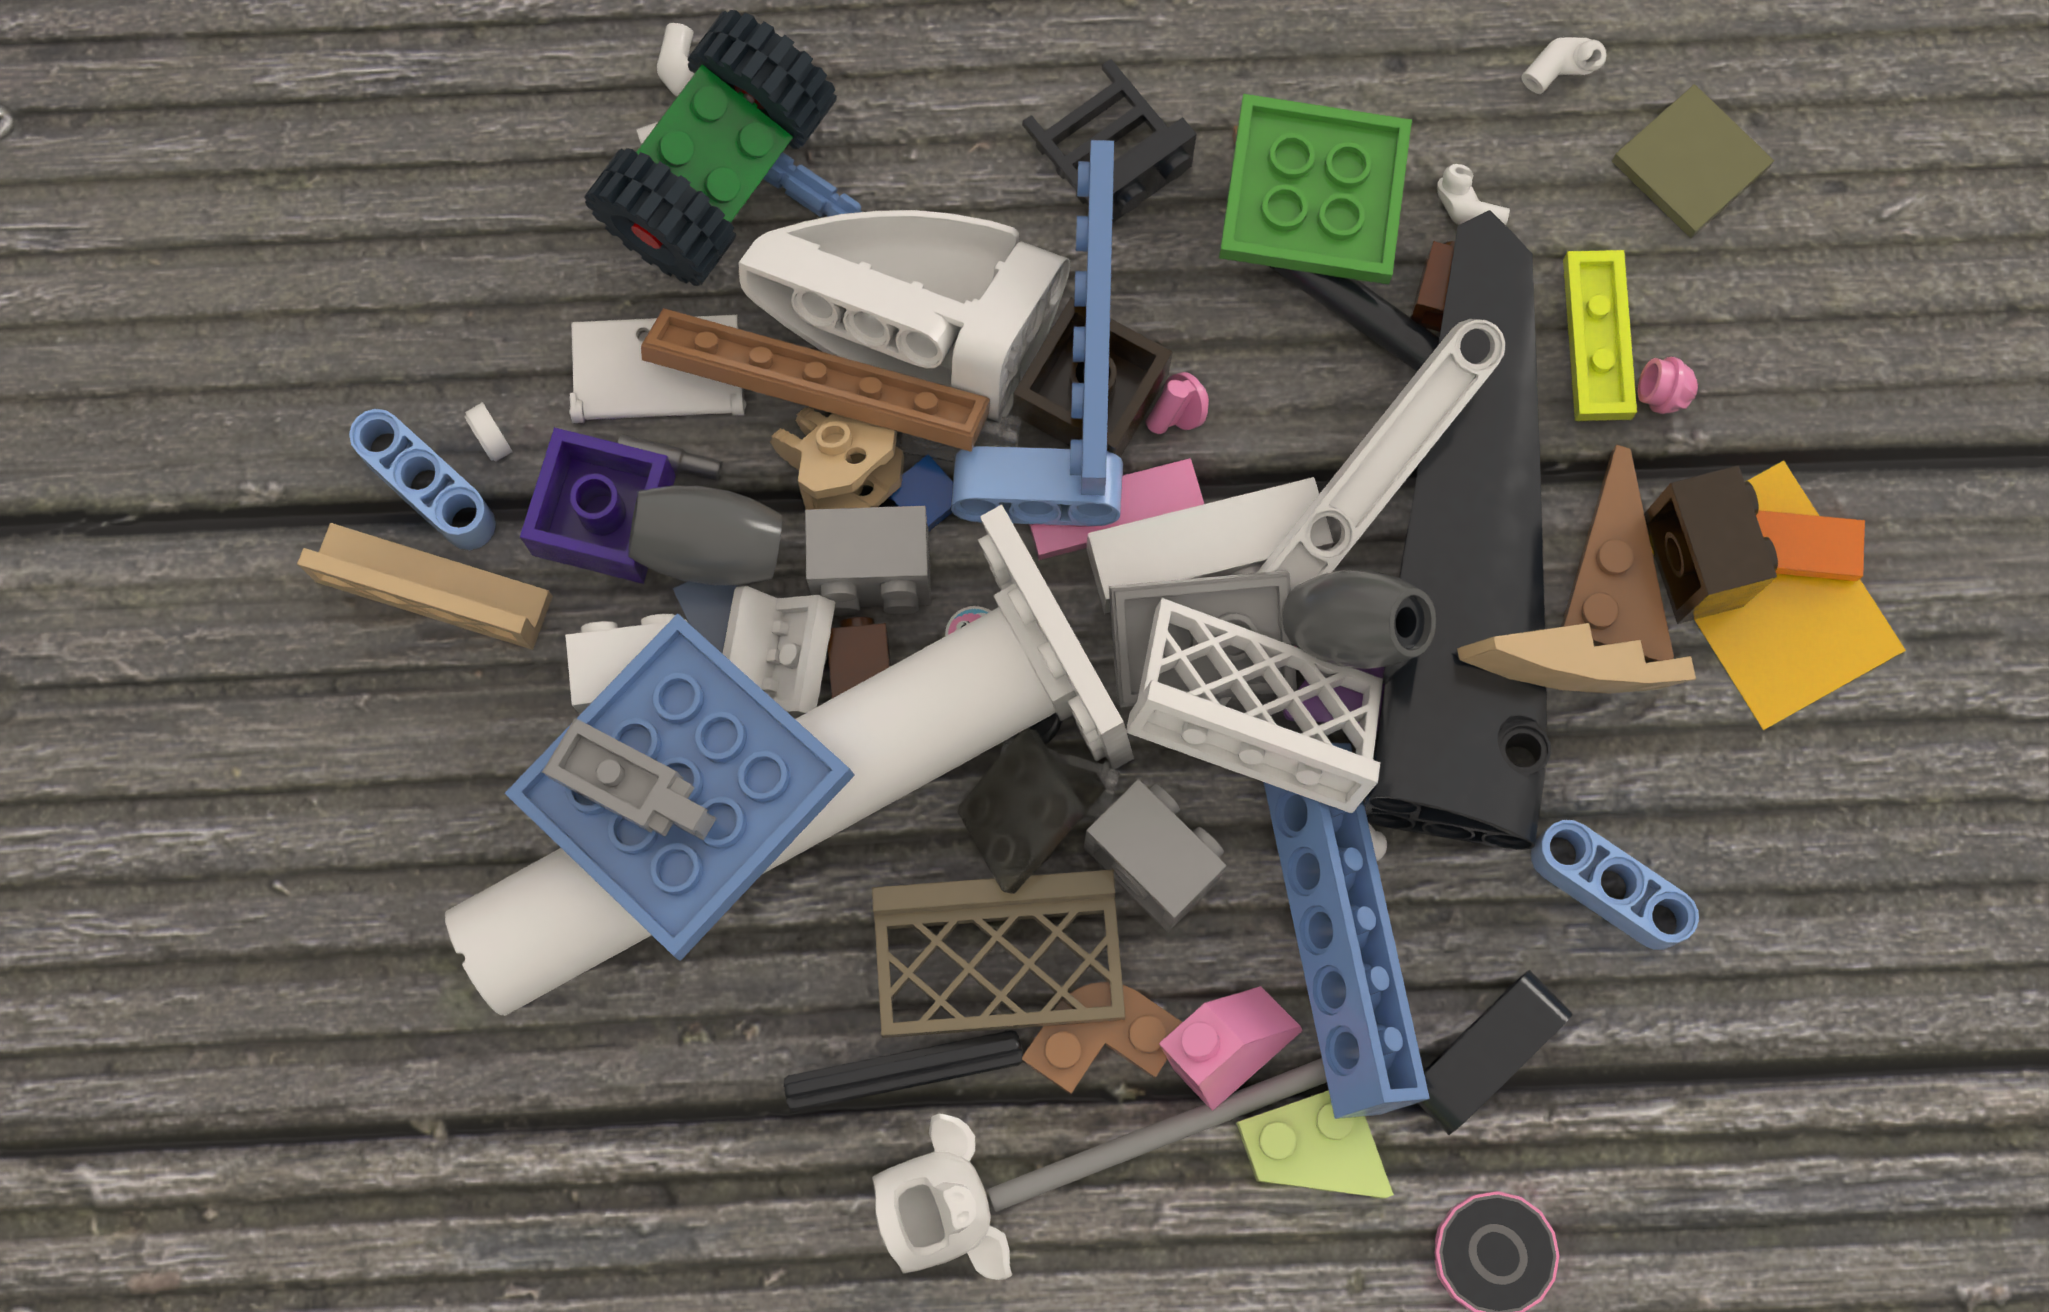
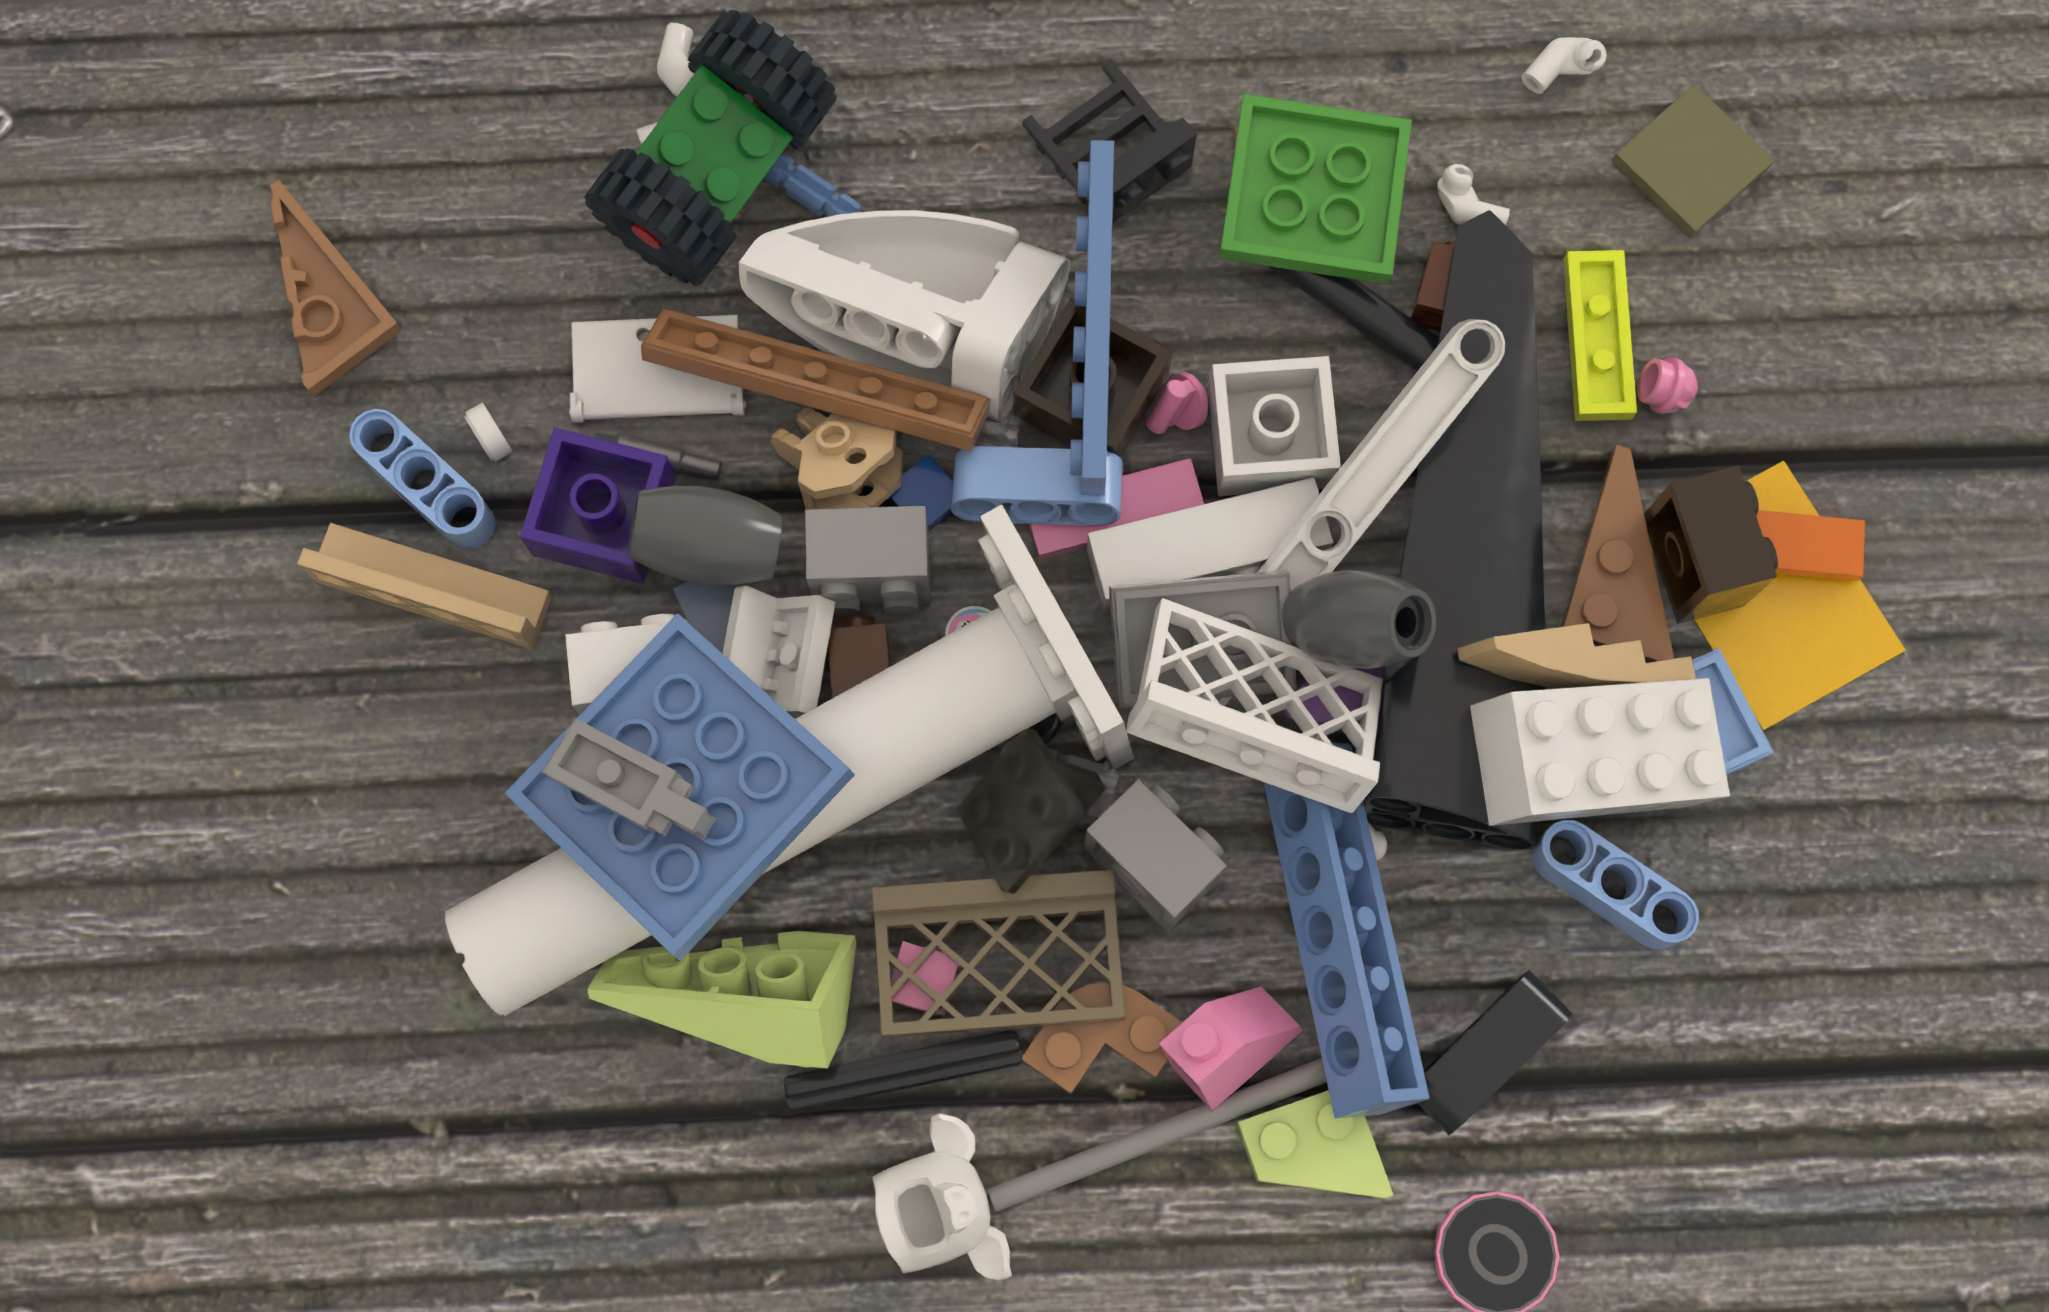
(332, 308): none -> medium nougat wing
(761, 1000): none -> yellowish green wedge
(936, 972): none -> bright pink tile
(1273, 424): none -> white brick
(1598, 750): none -> white brick
(1737, 726): none -> light blue tile

